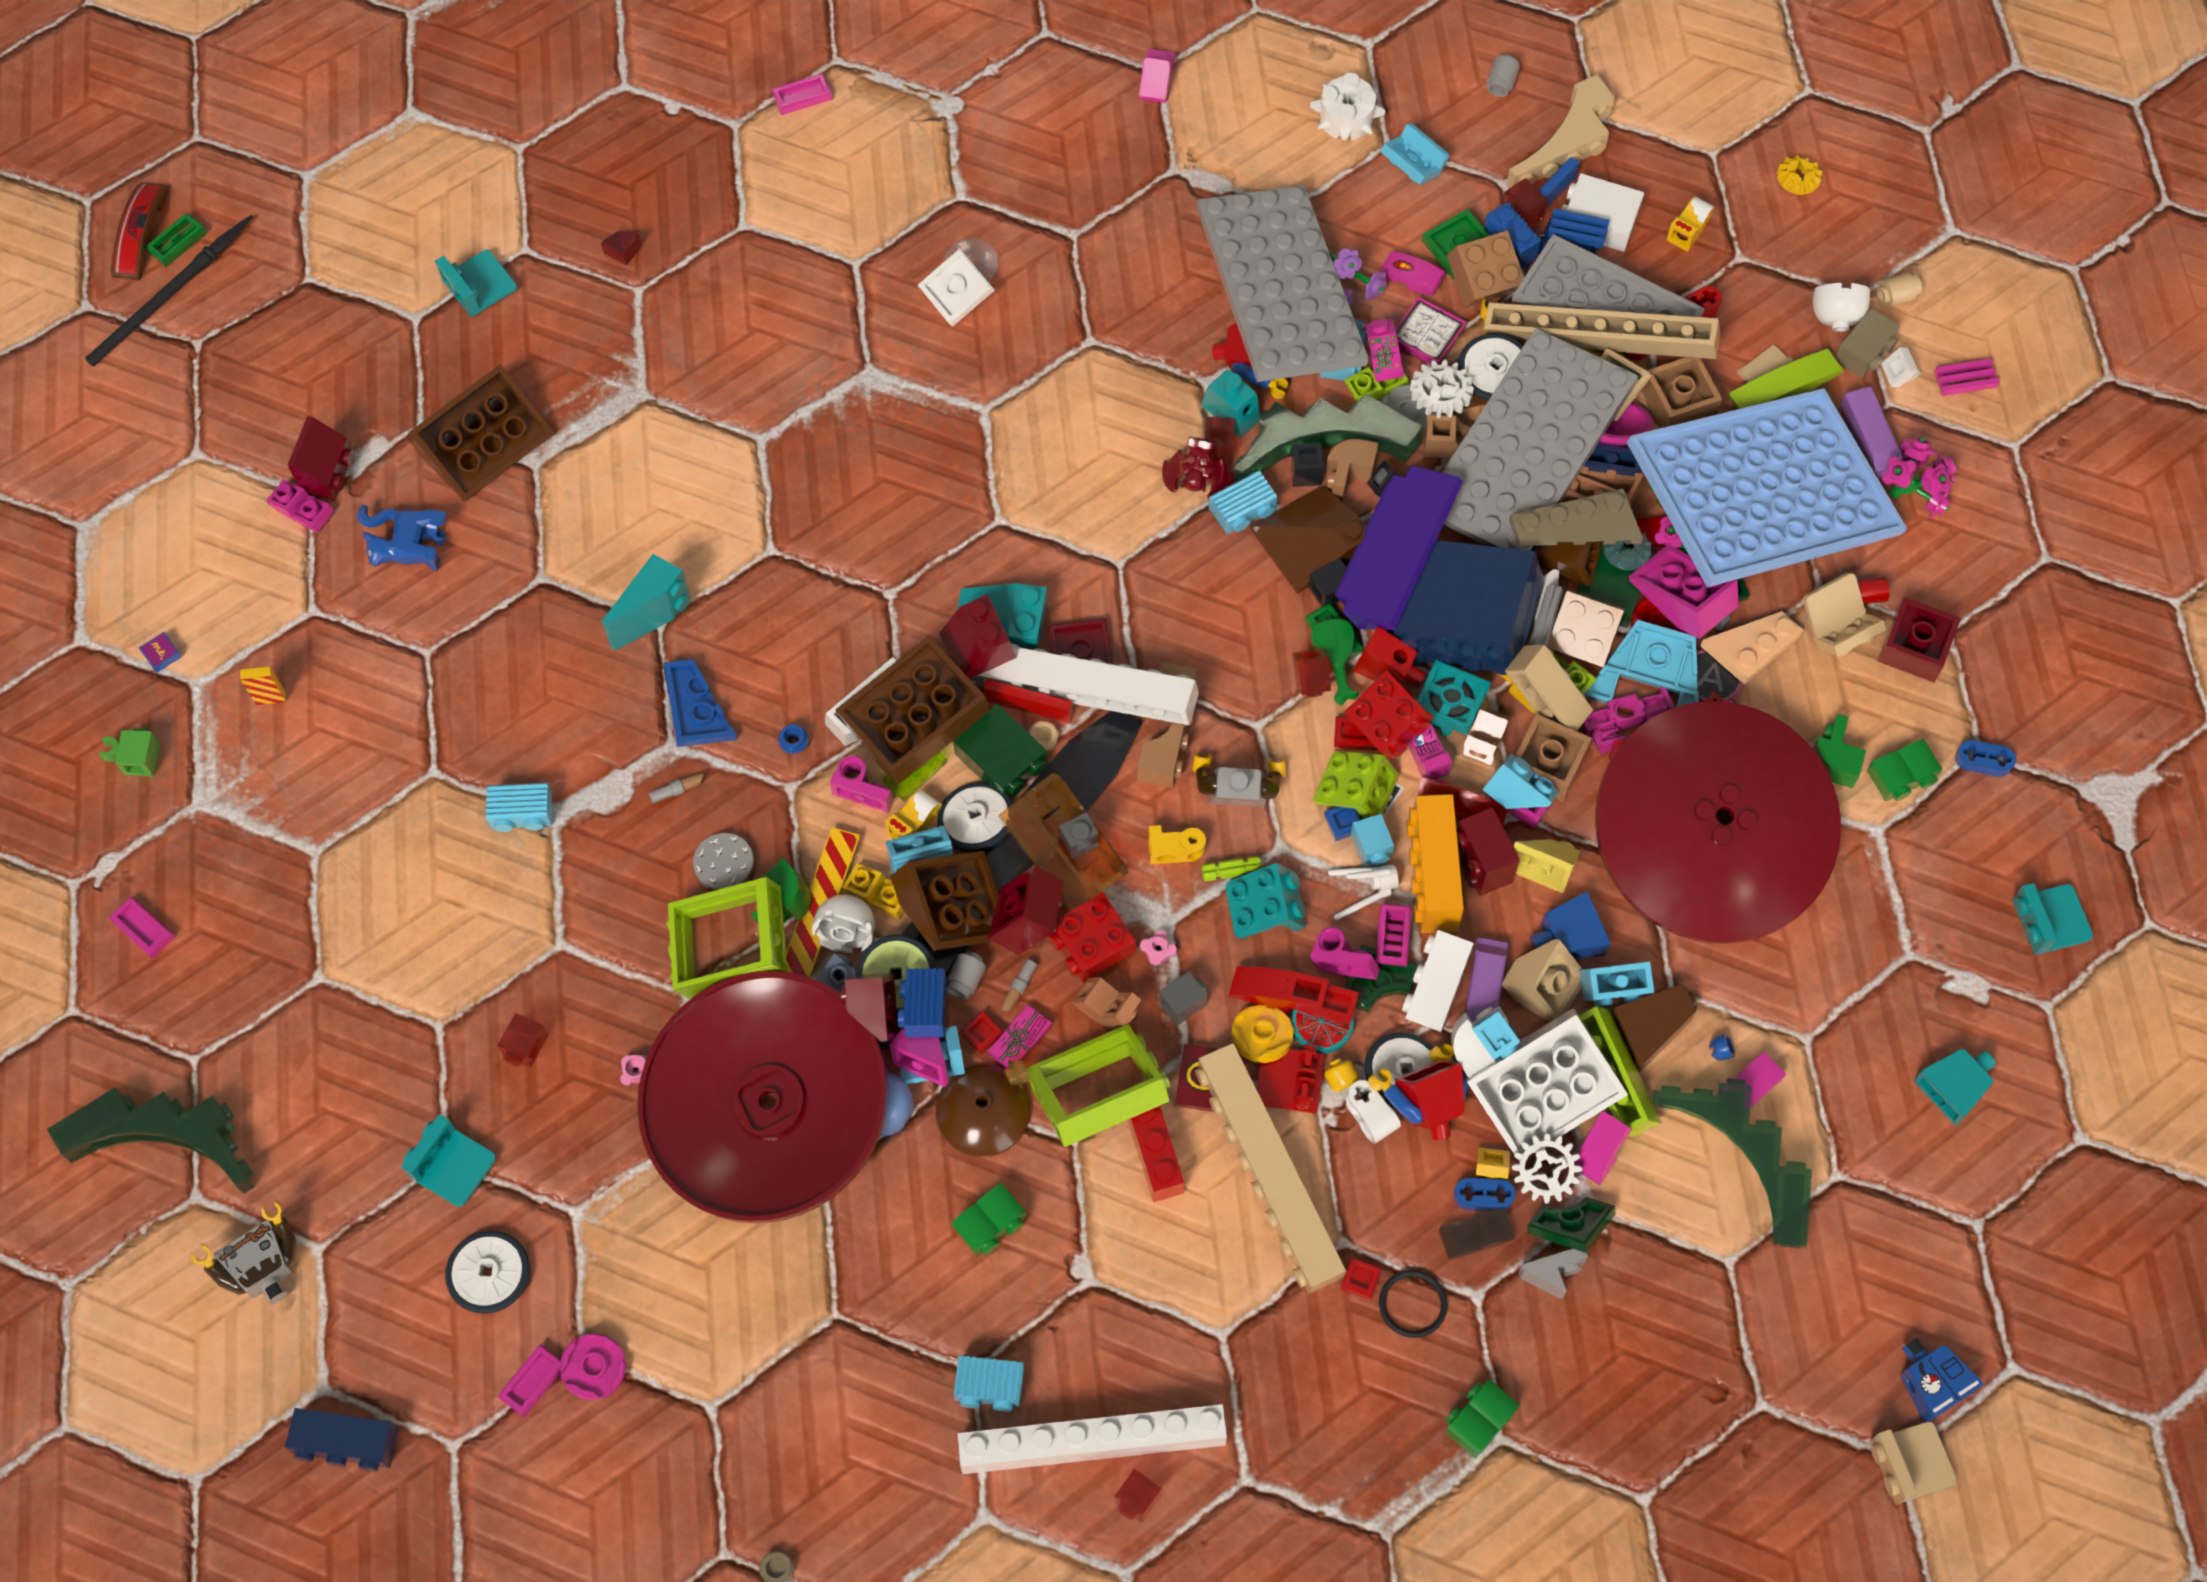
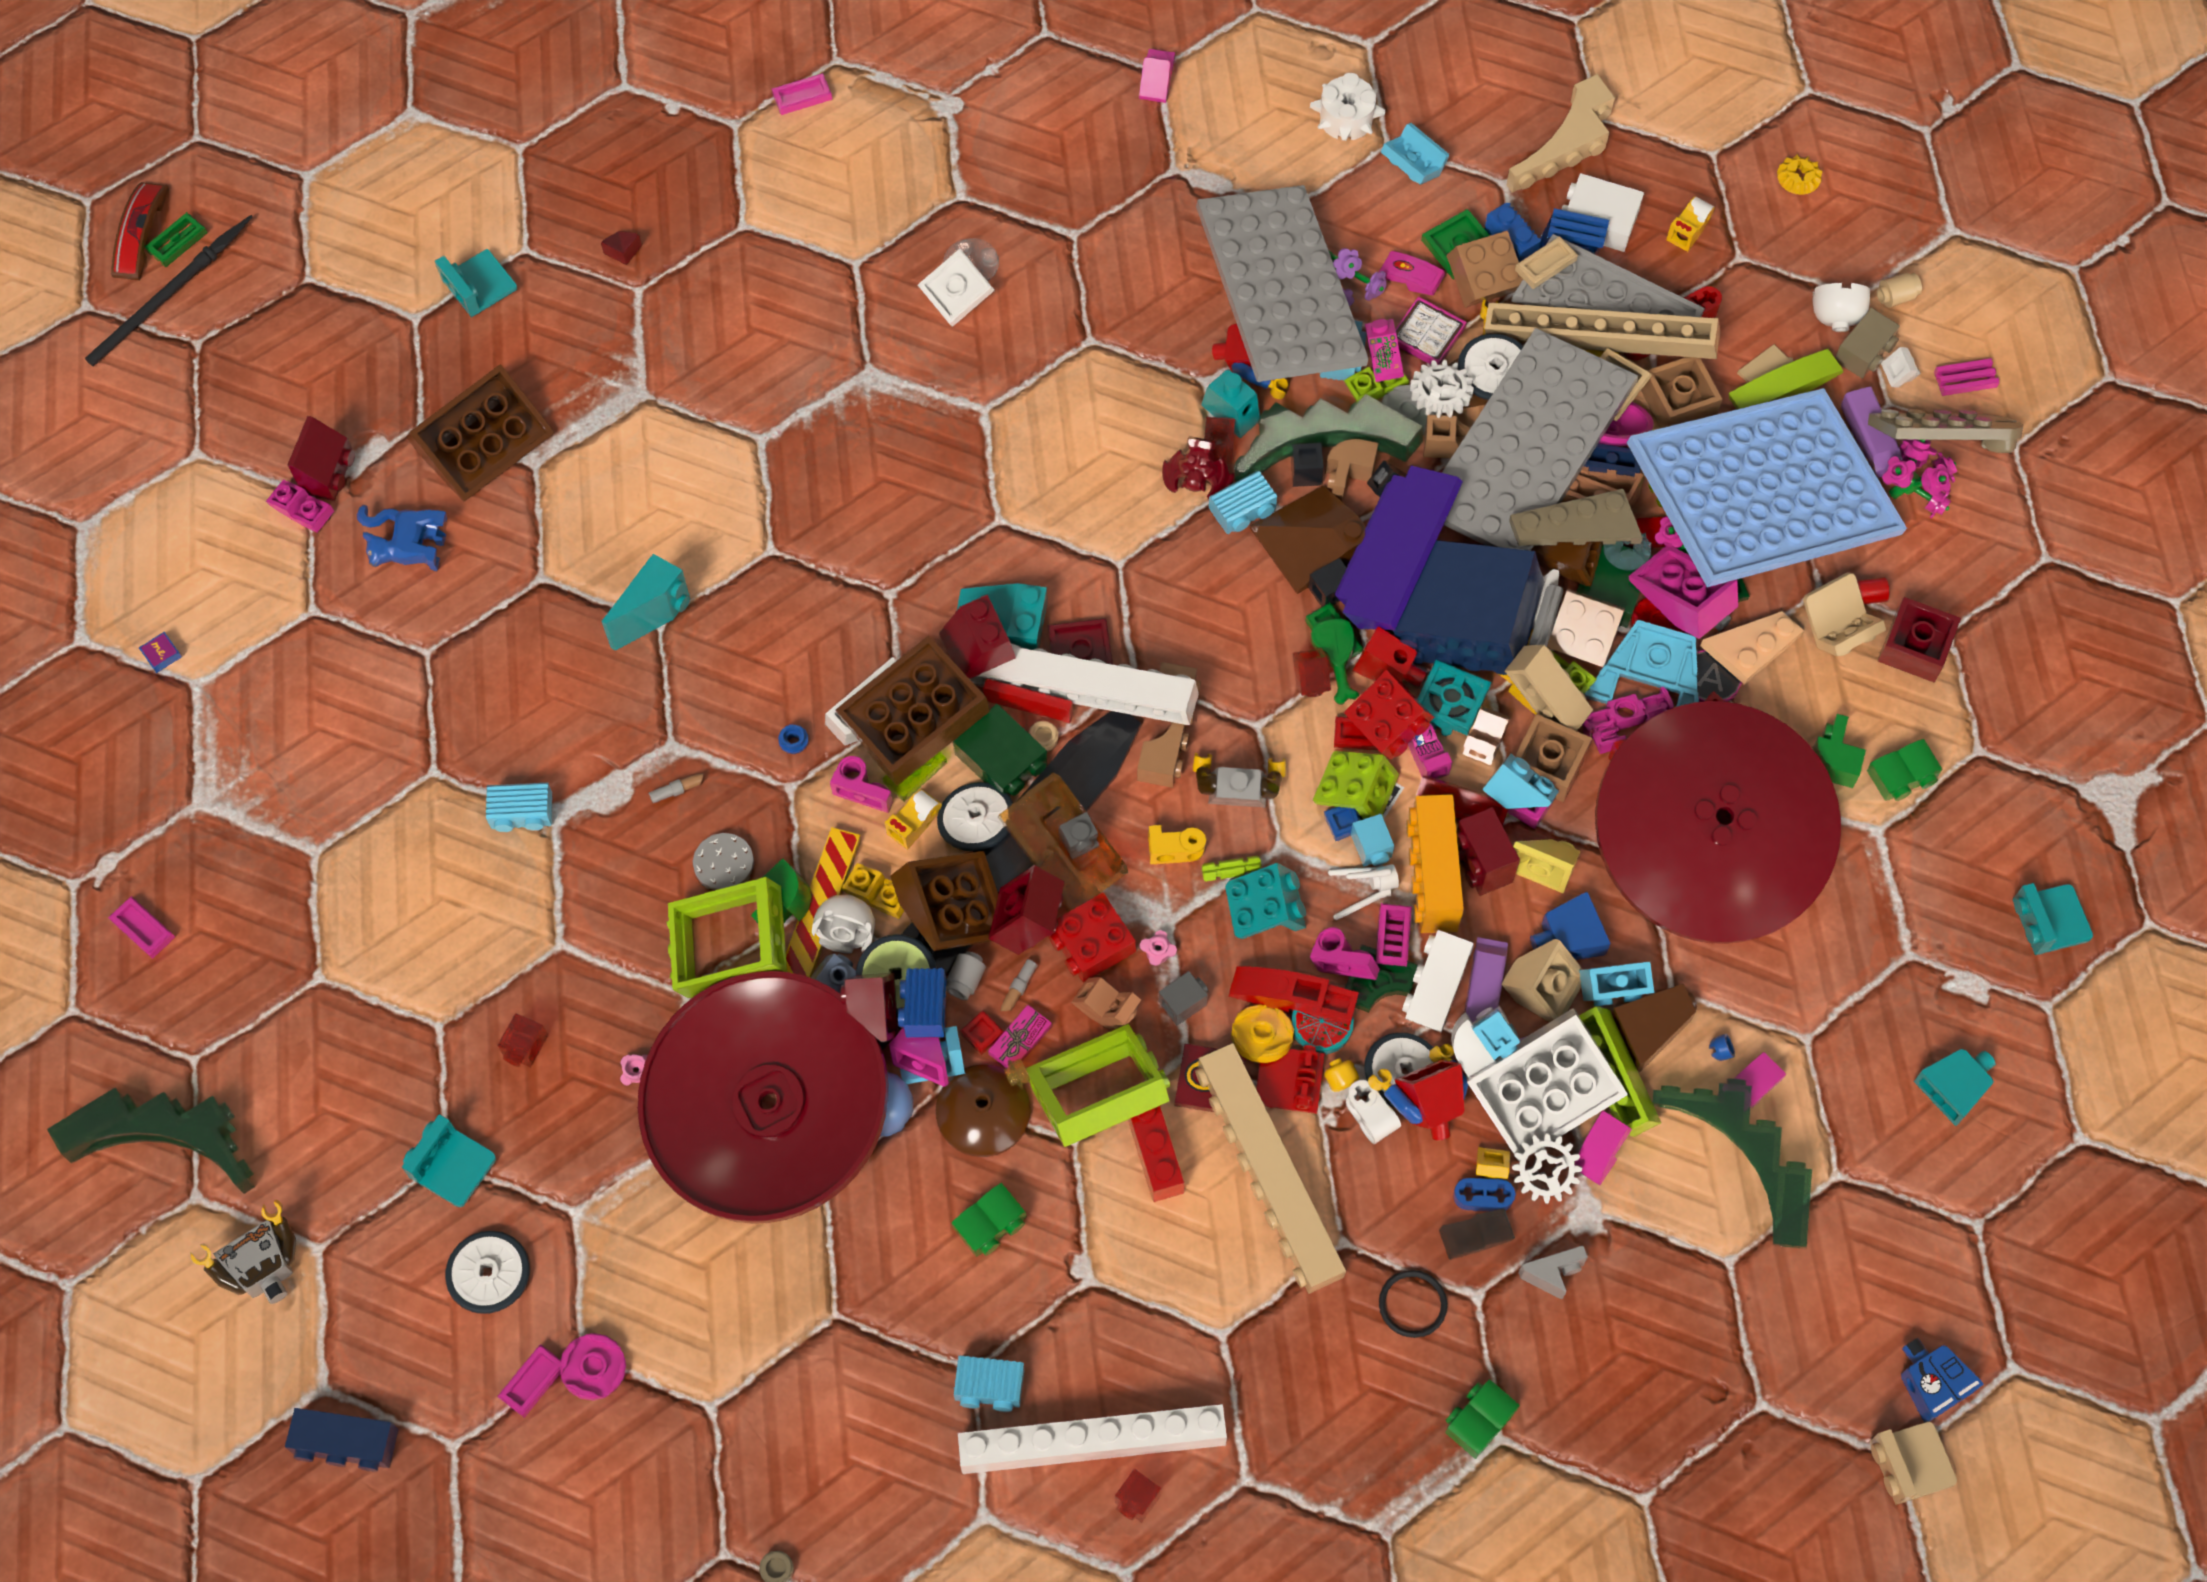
(134, 753): bright green brick -> none
(263, 685): yellow tile -> none
(693, 708): blue wing -> none
(918, 846): medium azure brick -> none
(1361, 1278): red tile -> none
(1502, 75): light grey brick -> none
(1526, 201): clear red brick -> none
(1546, 262): none -> tan tile
(1560, 181): blue tile -> none
(1572, 1225): dark green tile -> none
(1985, 758): blue beam -> none
(1996, 432): none -> dark tan plate

